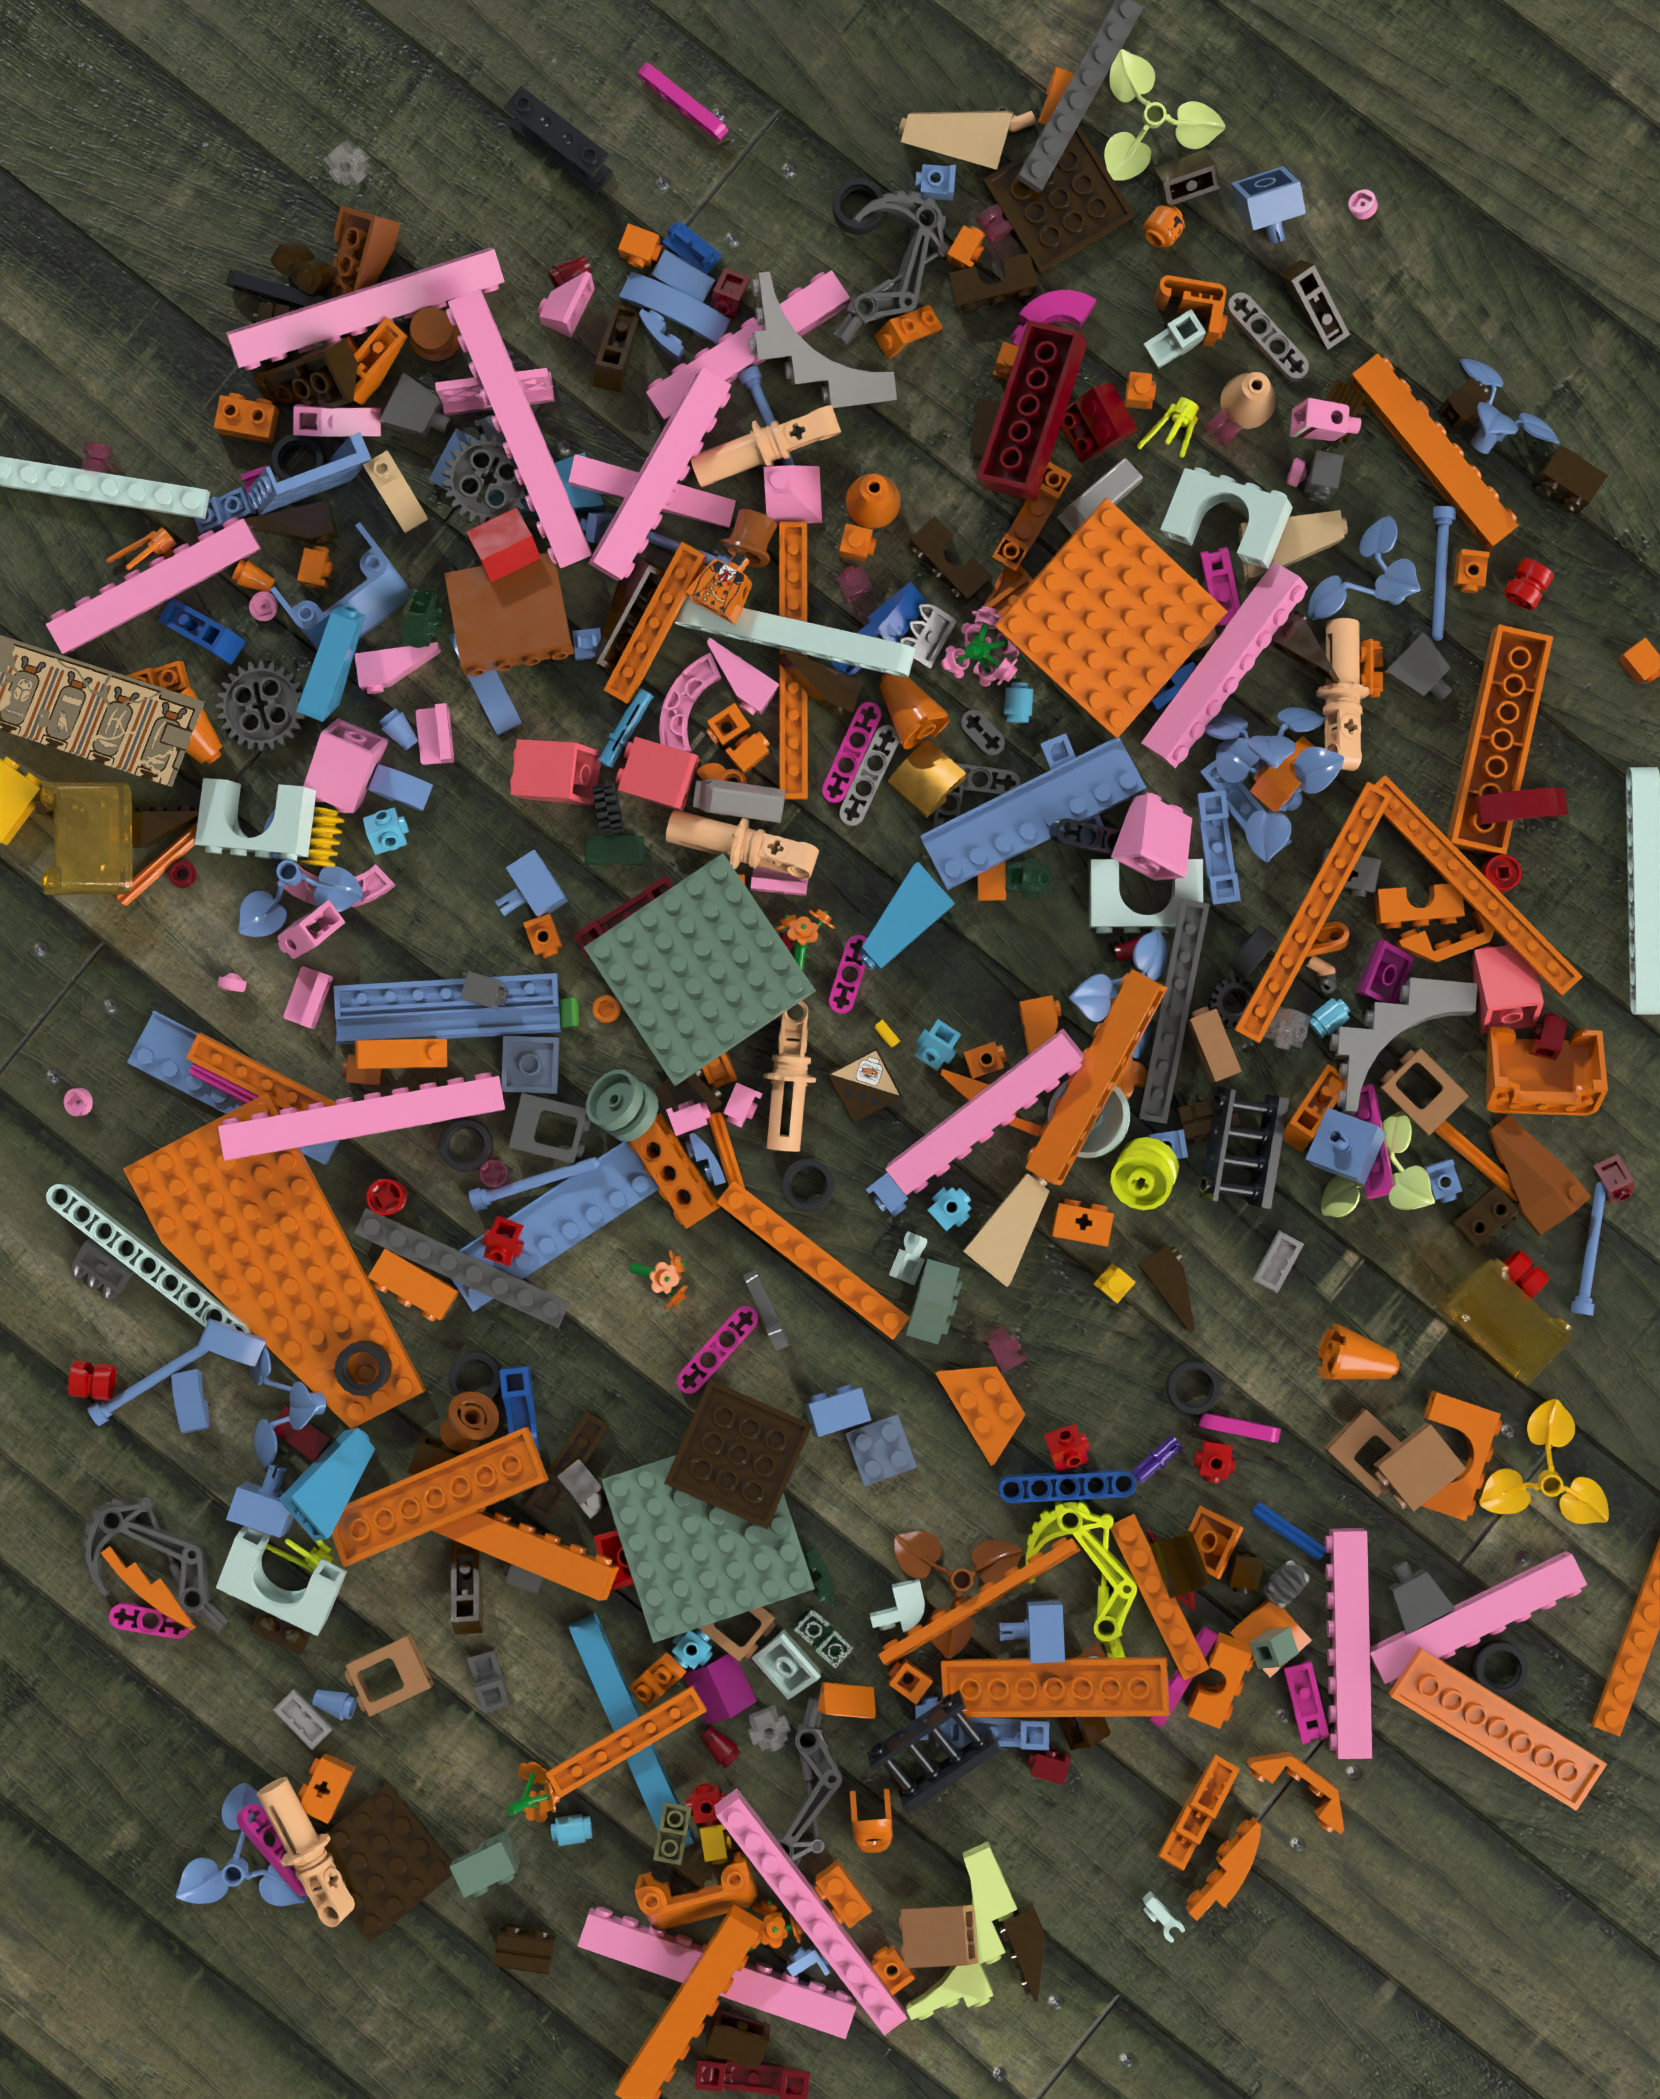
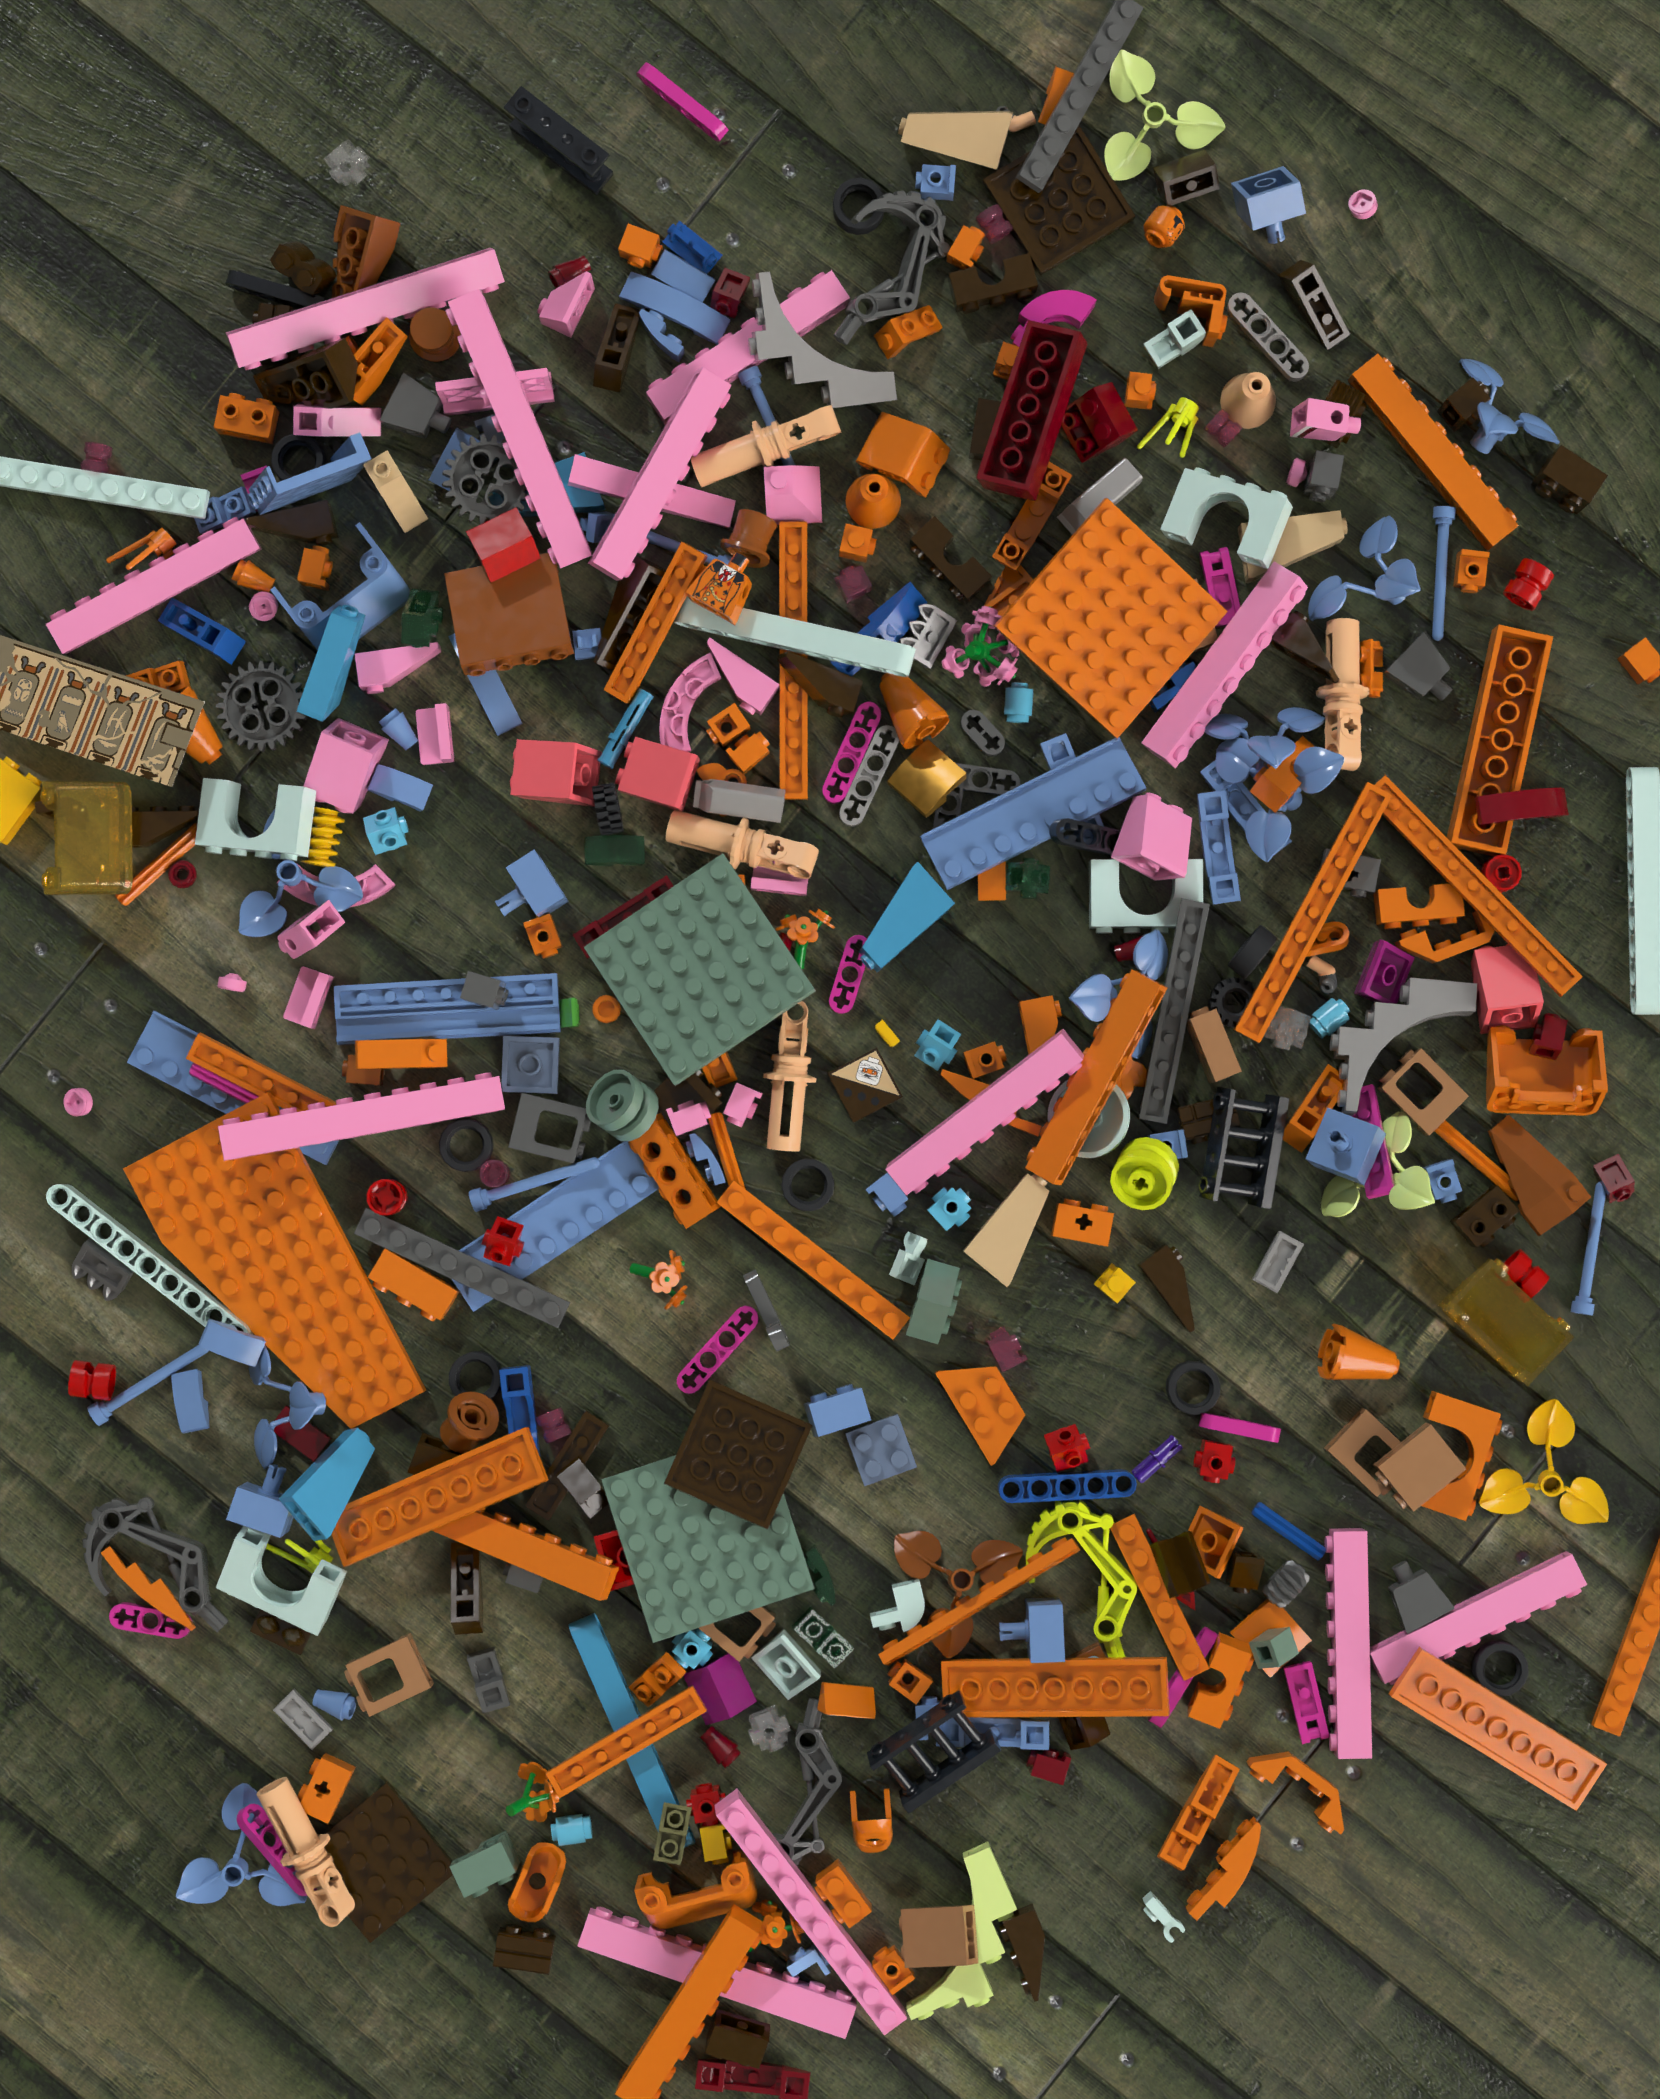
(348, 1383): black tyre -> none
(531, 1903): none -> orange piece
(553, 1425): none -> clear pink wheel
(904, 452): none -> orange piece

